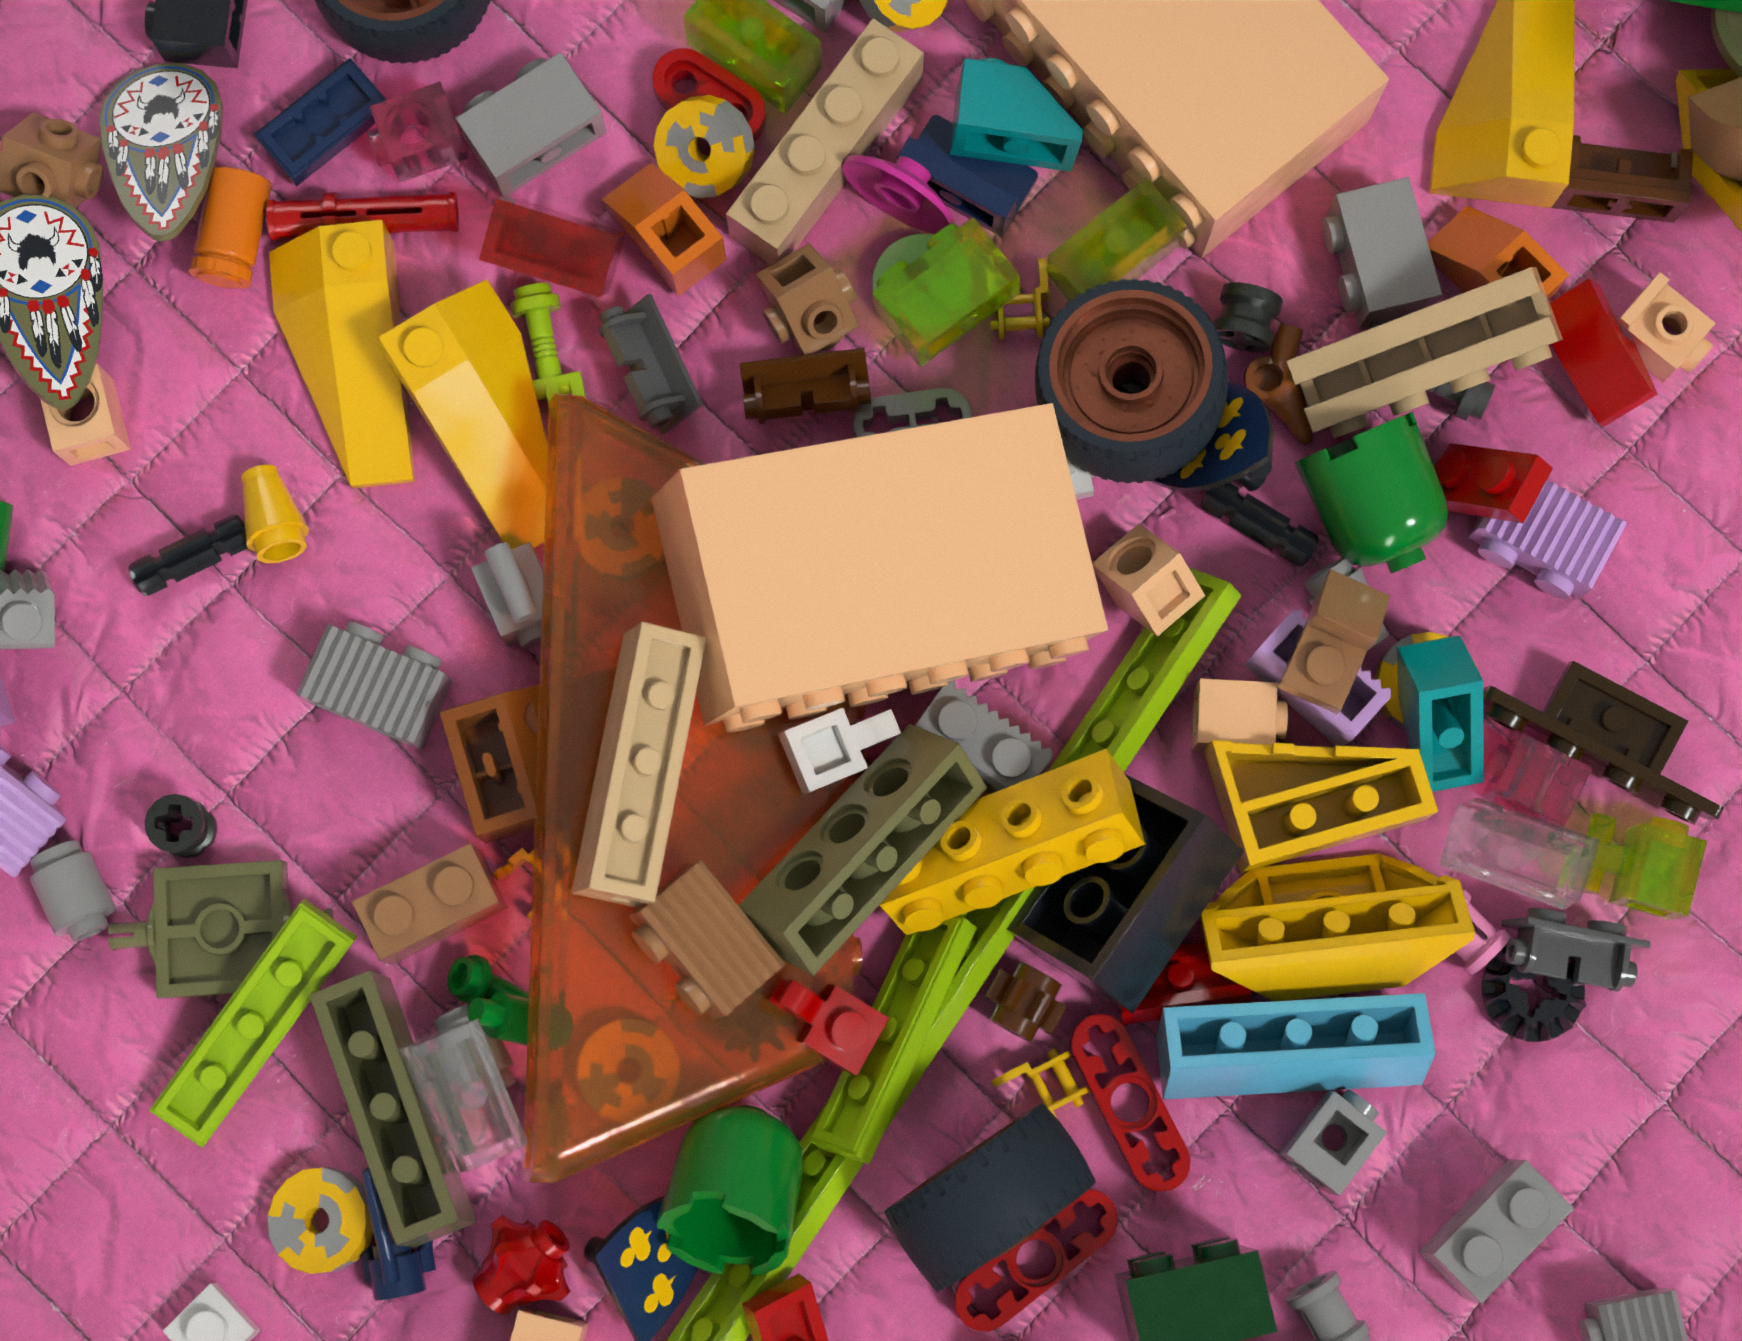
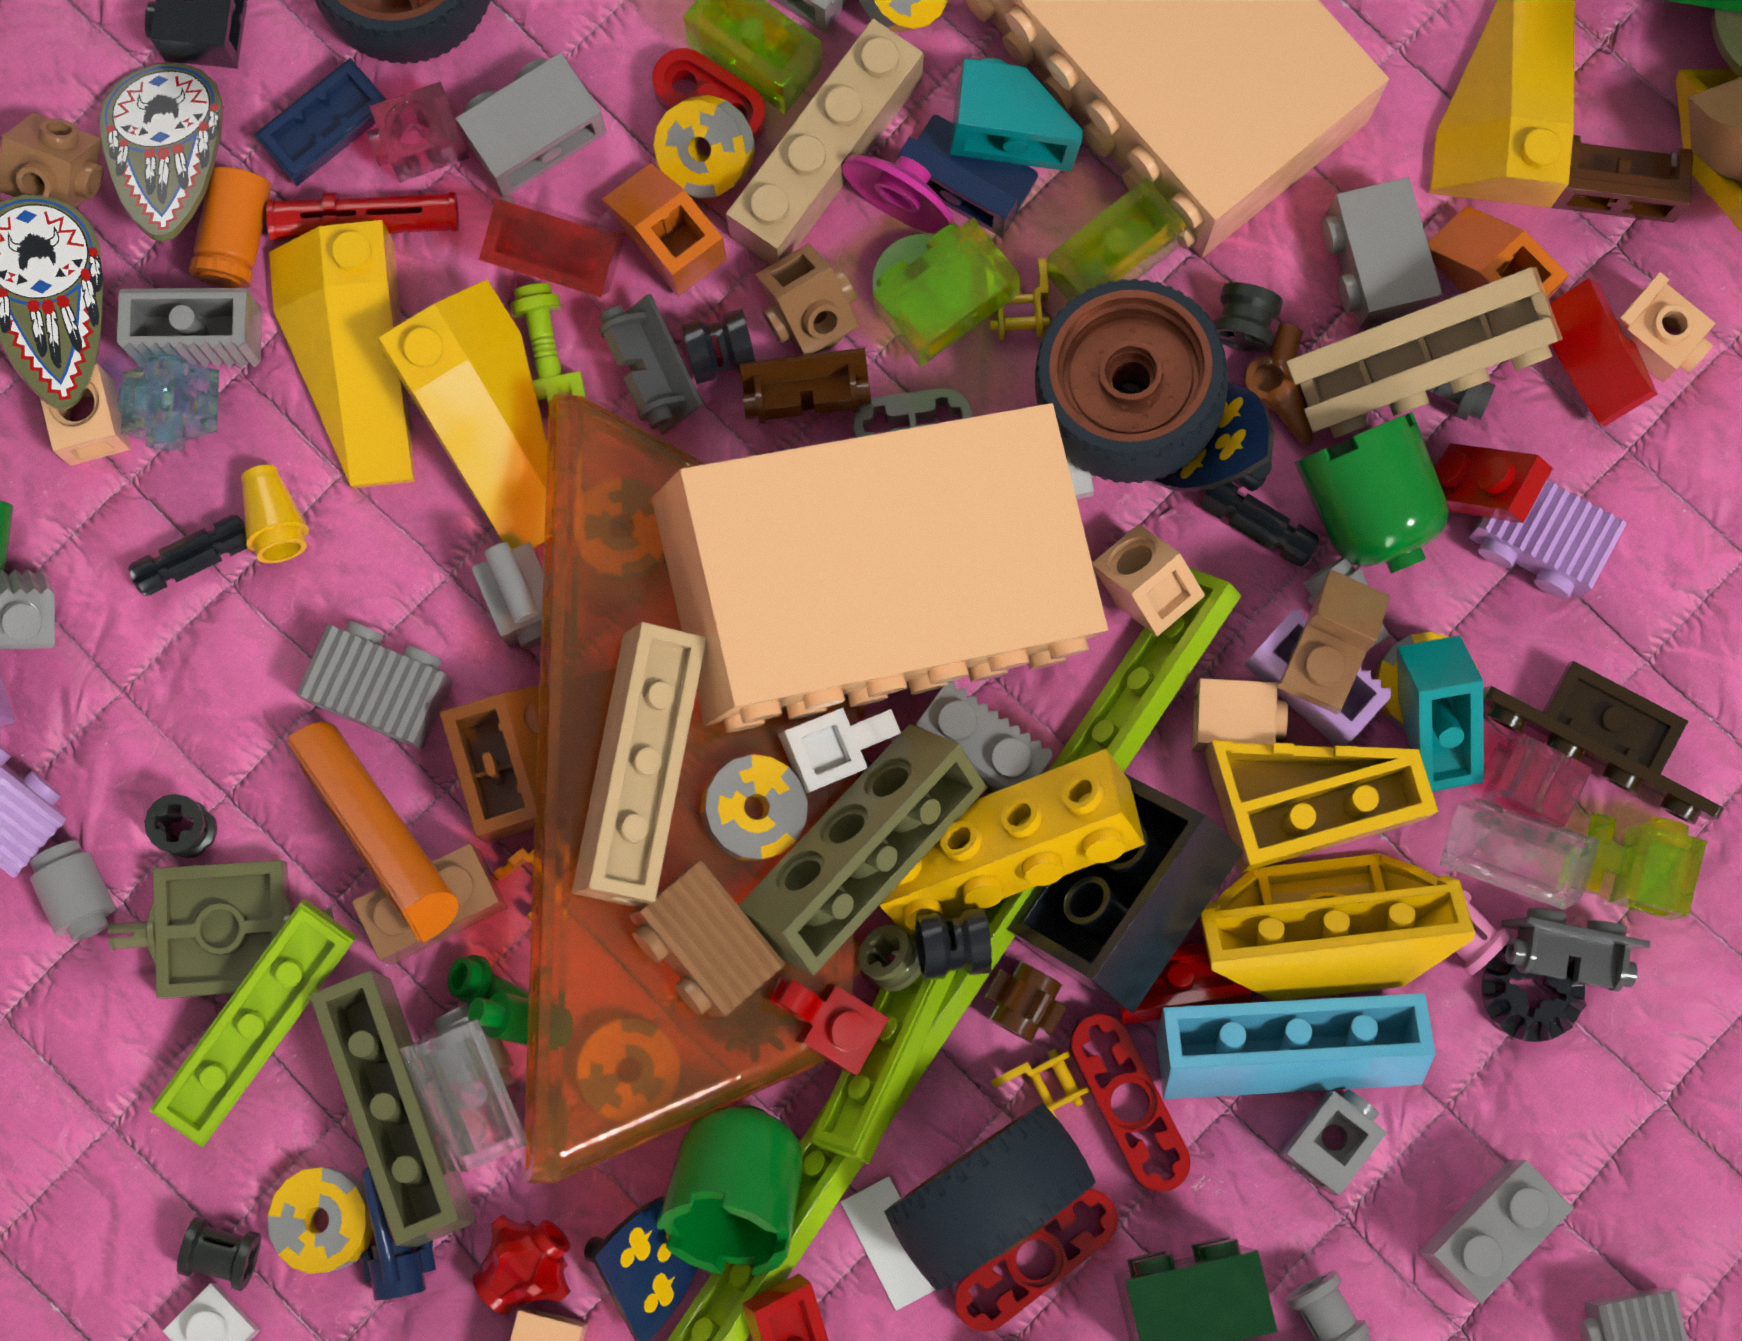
(169, 402): none -> clear light blue brick
(190, 324): none -> light grey brick
(218, 1253): none -> pearl dark grey bush
(375, 829): none -> orange brick
(732, 341): none -> black wheel
(782, 804): none -> light grey piece
(874, 955): none -> olive bush
(892, 1264): none -> white sticker
(953, 943): none -> black wheel

